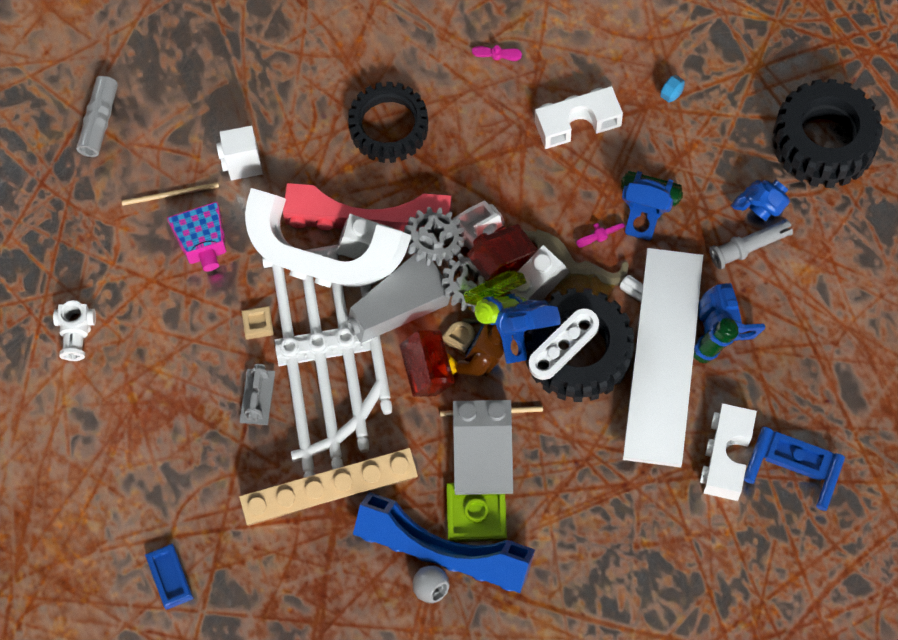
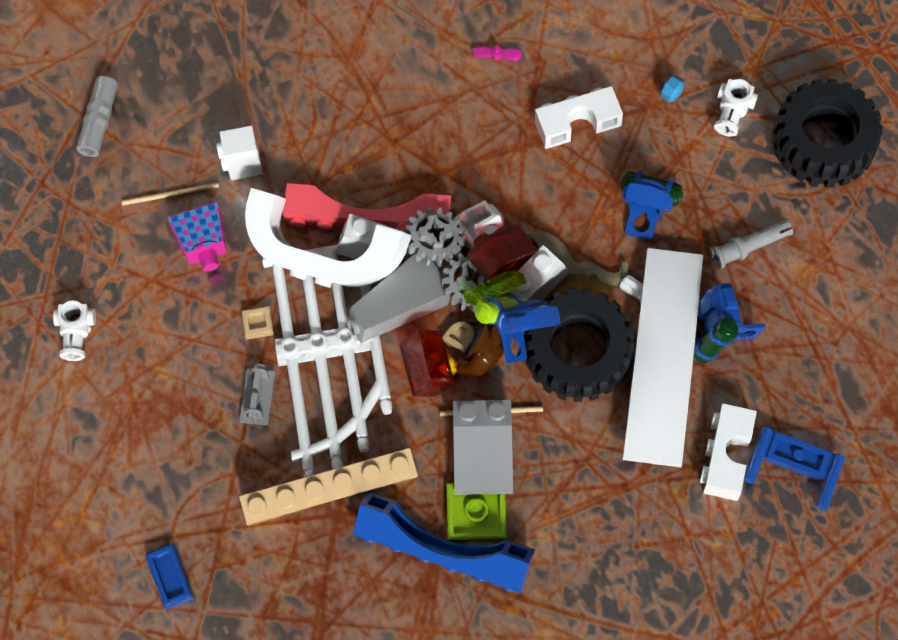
(382, 95): black tyre -> none
(430, 584): light grey piece -> none
(569, 333): white plate -> none
(600, 234): dark pink piece -> none
(734, 107): none -> white connector
(763, 198): blue head -> none

